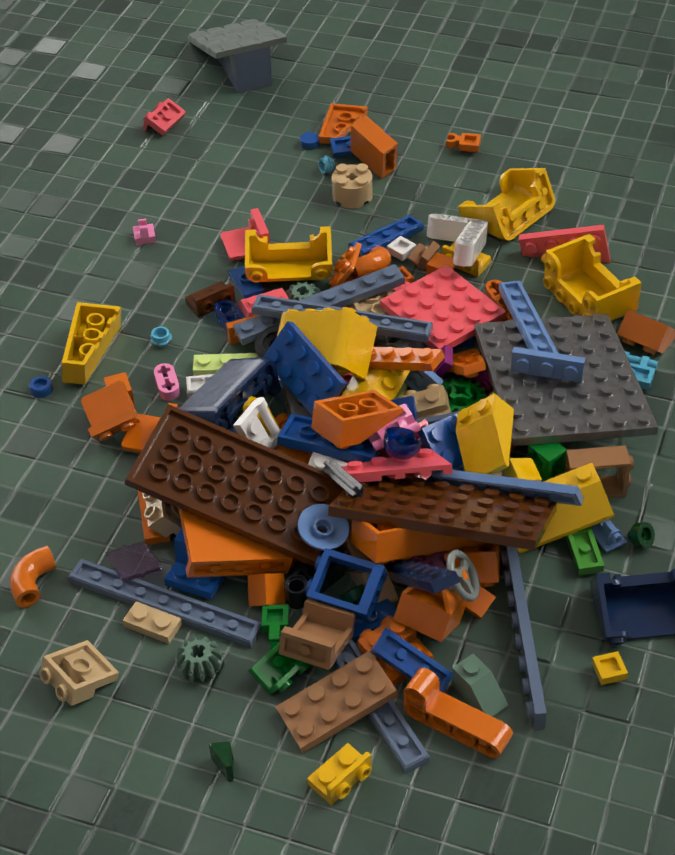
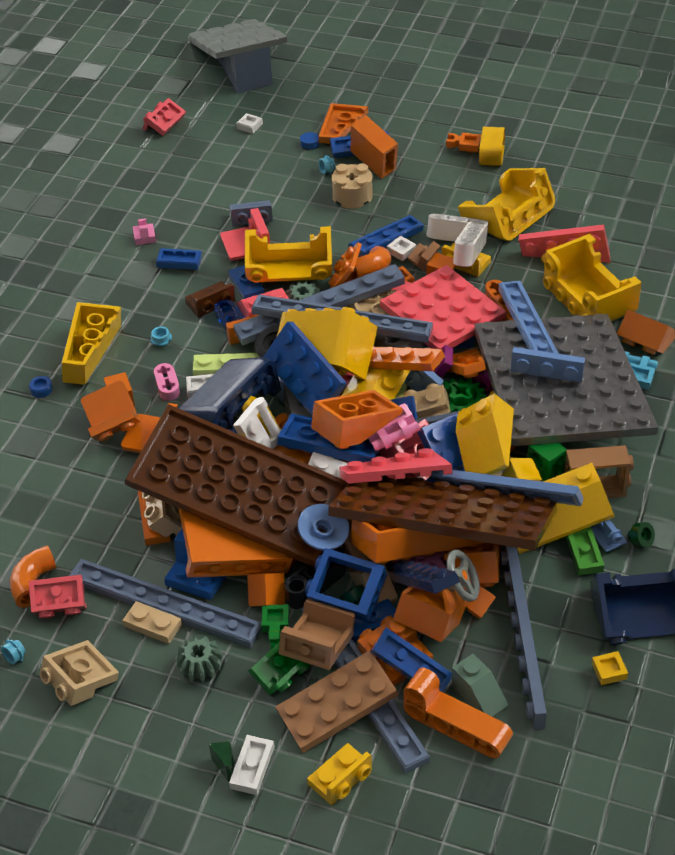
(13, 651): none -> medium azure plate
(57, 595): none -> coral bracket
(133, 561): clear purple piece -> none
(179, 259): none -> blue plate
(241, 212): none -> sand blue bracket
(249, 123): none -> white tile
(251, 765): none -> white plate
(343, 479): axle -> none
(401, 443): clear blue hair -> none
(491, 146): none -> yellow piece

